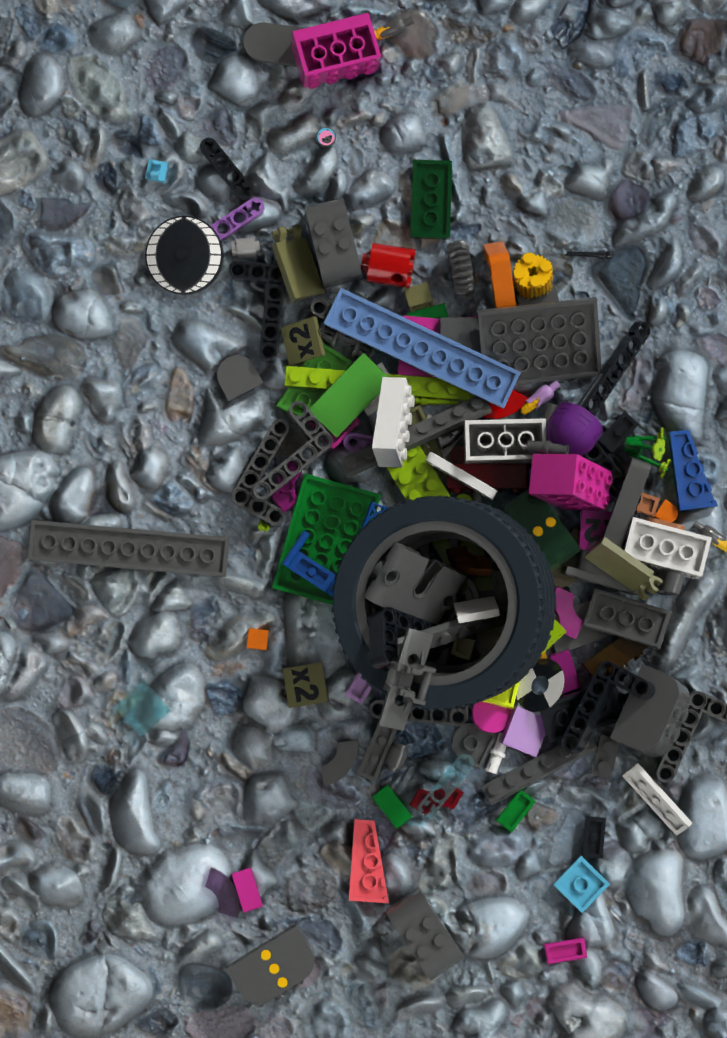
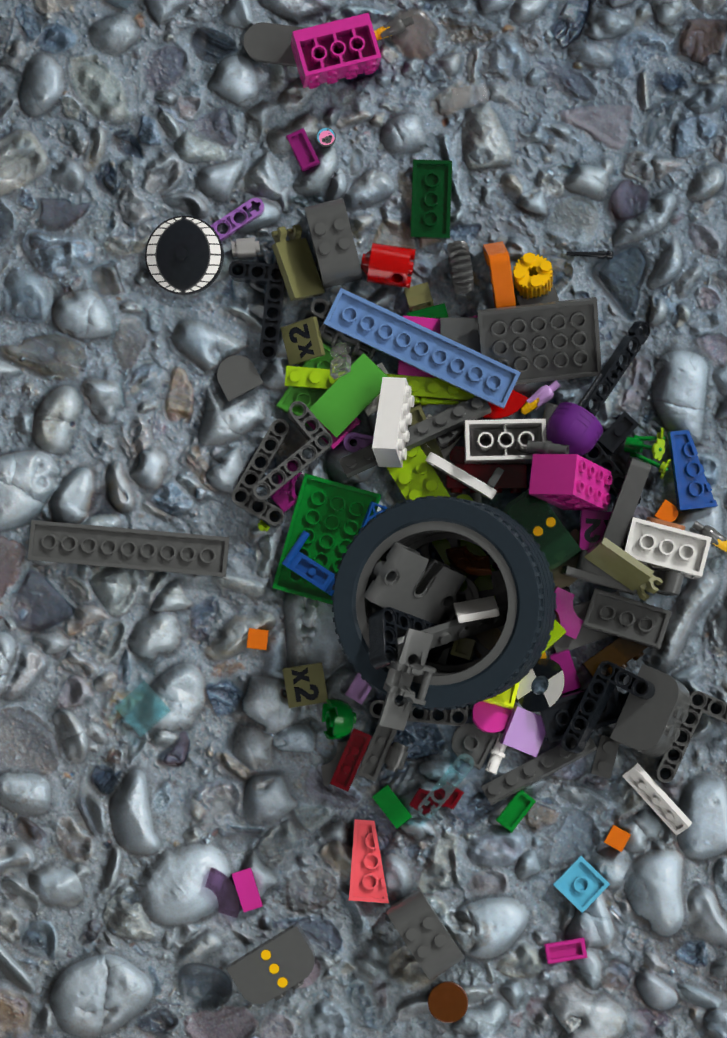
(156, 171): medium azure tile -> none
(227, 169): black beam -> none
(303, 150): none -> magenta tile
(338, 718): none -> green cylinder
(342, 361): none -> clear plate
(350, 759): none -> dark red plate
(448, 1002): none -> reddish brown tile
(495, 477): none -> dark grey tile
(593, 837): black plate -> none
(617, 838): none -> orange tile
(647, 505): nougat tile -> none

